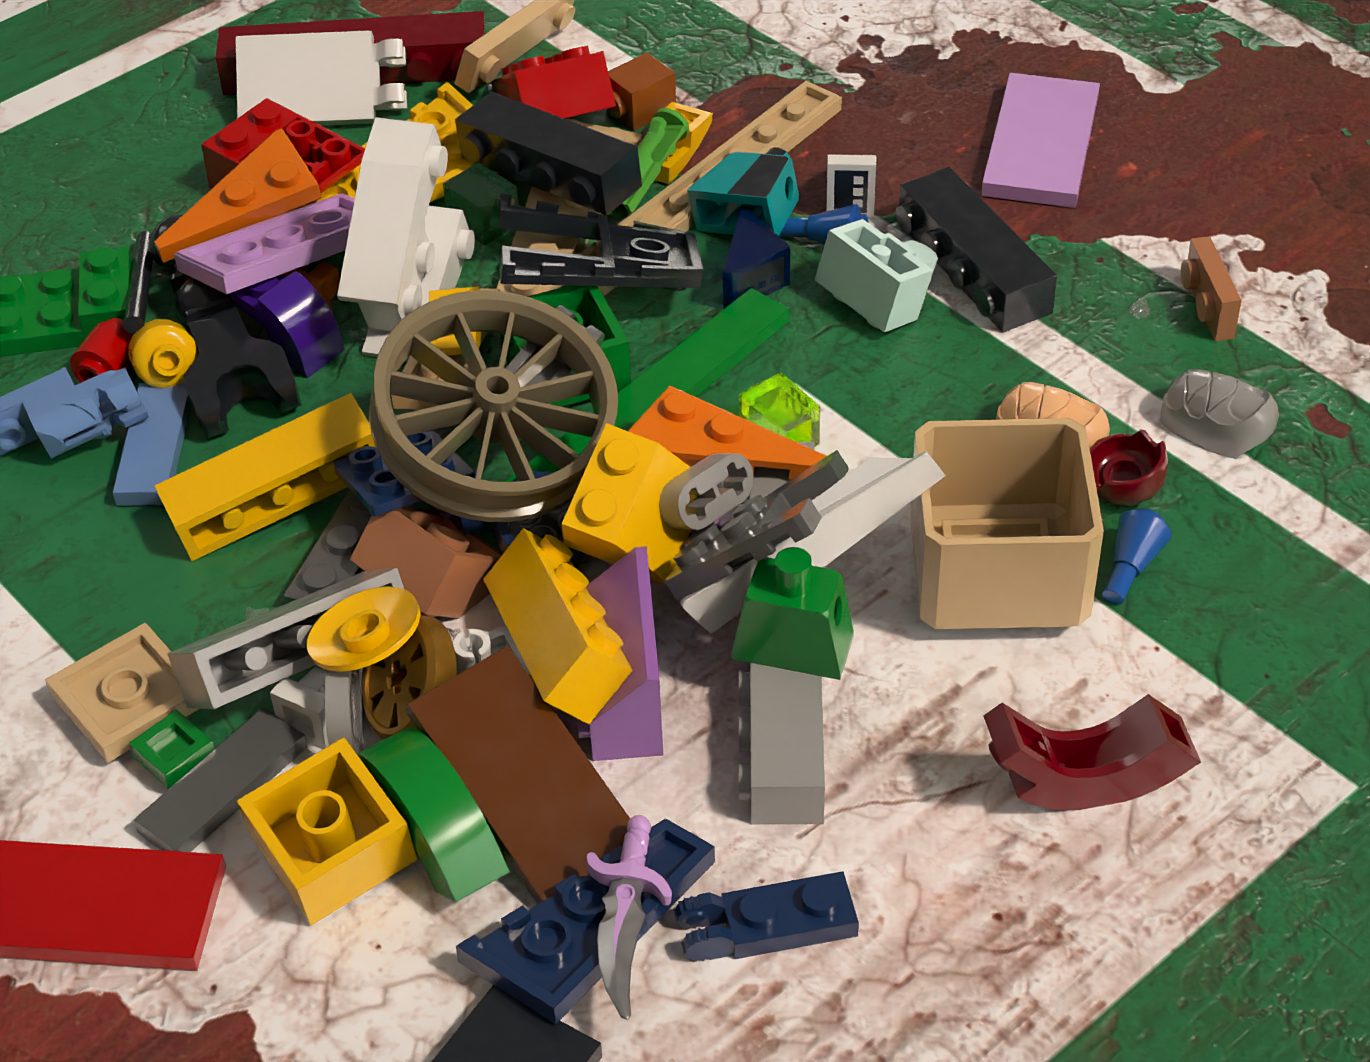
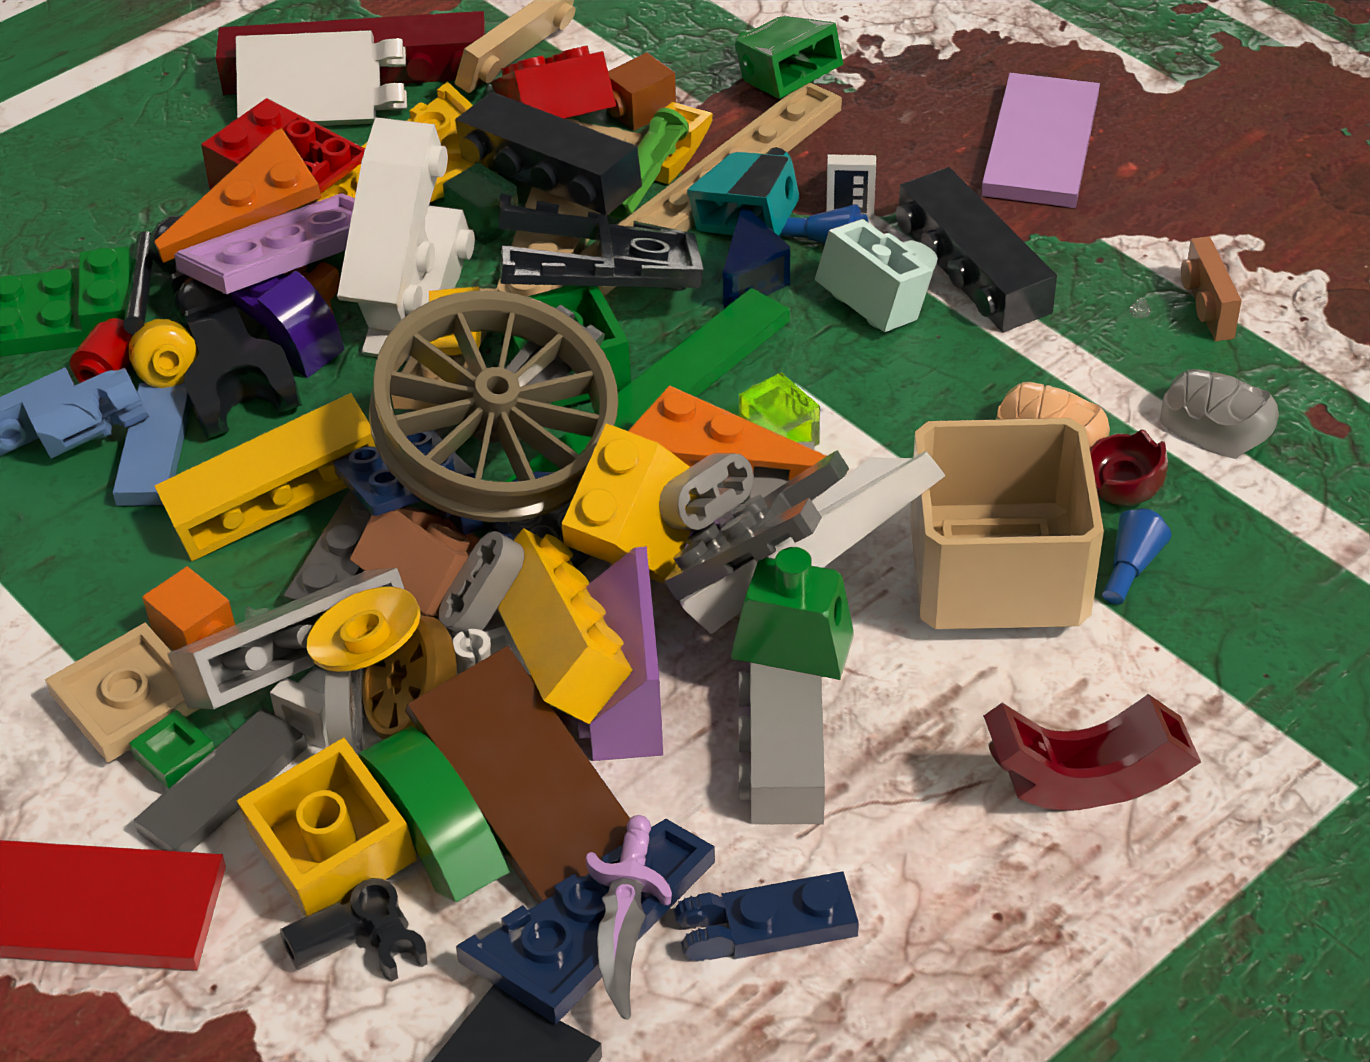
(186, 609): none -> orange brick
(372, 913): none -> black bar
(481, 583): none -> light grey beam
(788, 53): none -> green torso

